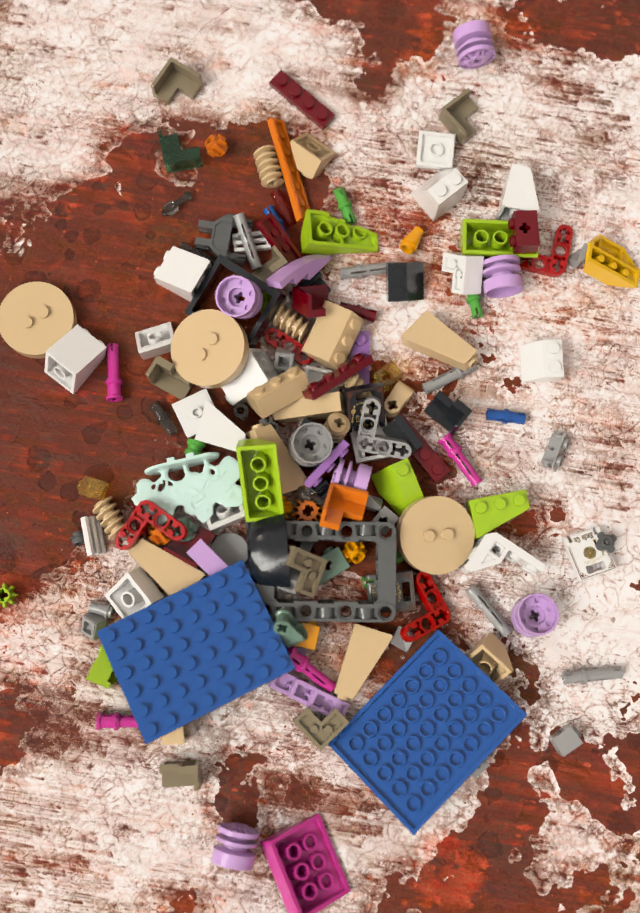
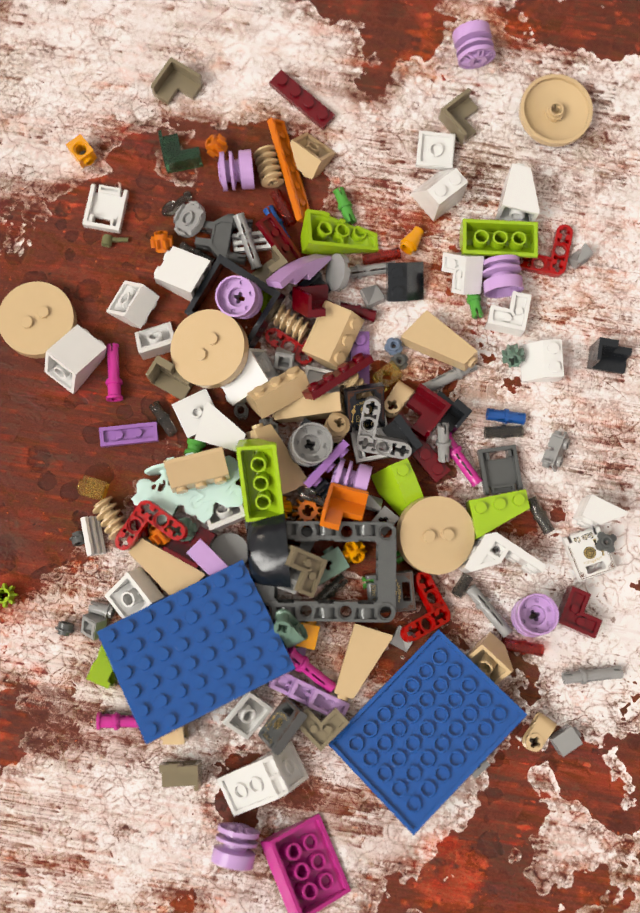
(65, 628): none -> dark grey plate
(78, 145): none -> light orange brick
(106, 206): none -> white container
(108, 239): none -> olive hand
(129, 434): none -> medium lavender plate
(133, 304): none -> white slope
(161, 241): none -> orange gear
(189, 219): none -> light grey tile
(197, 470): none -> tan slope
(236, 170): none -> lavender wheel
(247, 715): none -> white slope
(263, 780): none -> white bracket
(282, 727): none -> dark grey container
(331, 589): none -> clear smoke pin
(337, 272): none -> light grey tile
(372, 296): none -> light grey slope
(381, 256): none -> clear red pin
(388, 346): none -> sand blue plate
(403, 358): none -> dark grey plate
(430, 408): none -> dark red panel
(443, 442): none -> light grey pin
(461, 586): none -> clear smoke pin
(500, 473): none -> dark grey container
(503, 431): none -> clear smoke pin
(511, 320): none -> white panel
(513, 355): none -> sand green gear
(524, 232): dark red brick -> none
(524, 647): none -> clear red pin
(540, 516): none -> clear smoke pin
(540, 729): none -> tan piece
(555, 110): none -> tan dish
(573, 615): none -> dark red panel
(596, 511): none -> white slope
(608, 356): none -> black panel
(610, 263): yellow wedge -> none

